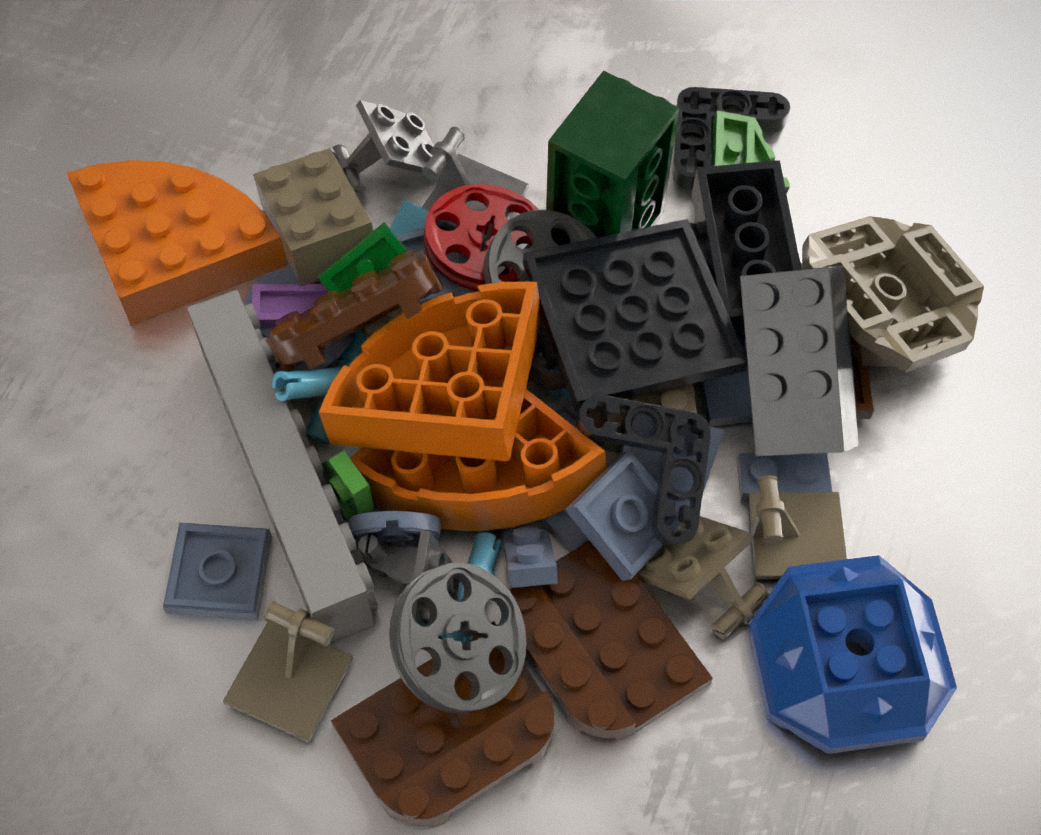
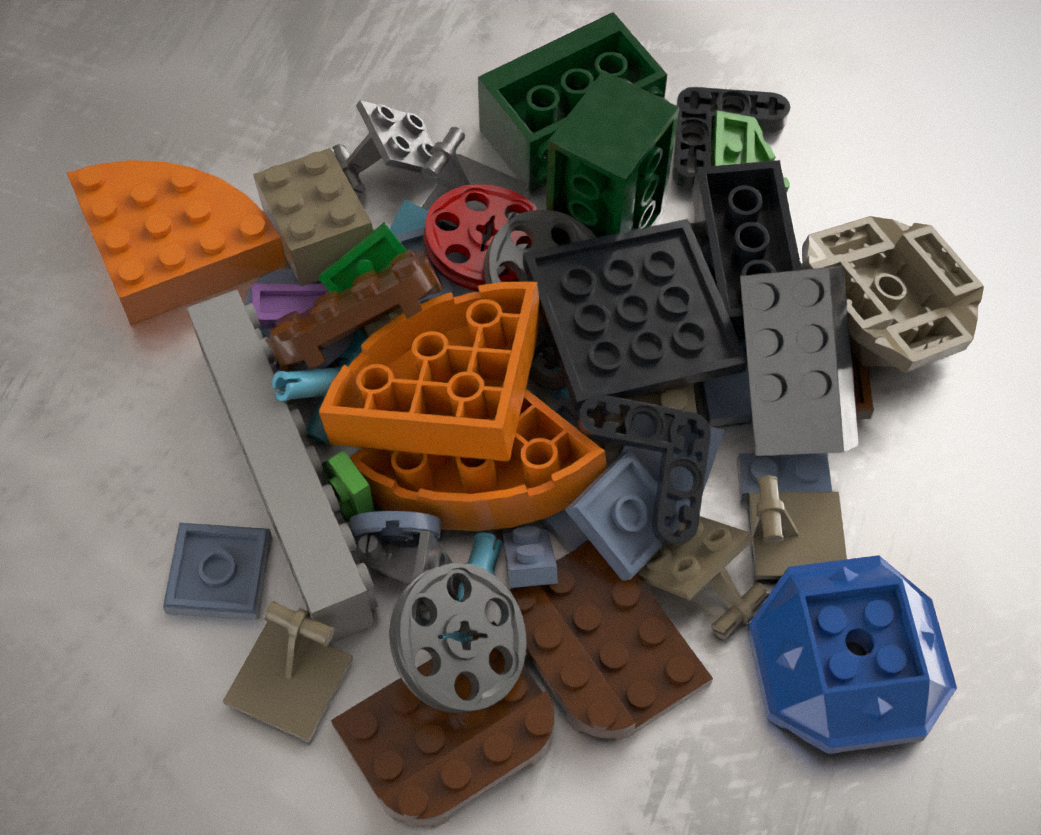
(536, 92): none -> dark green brick

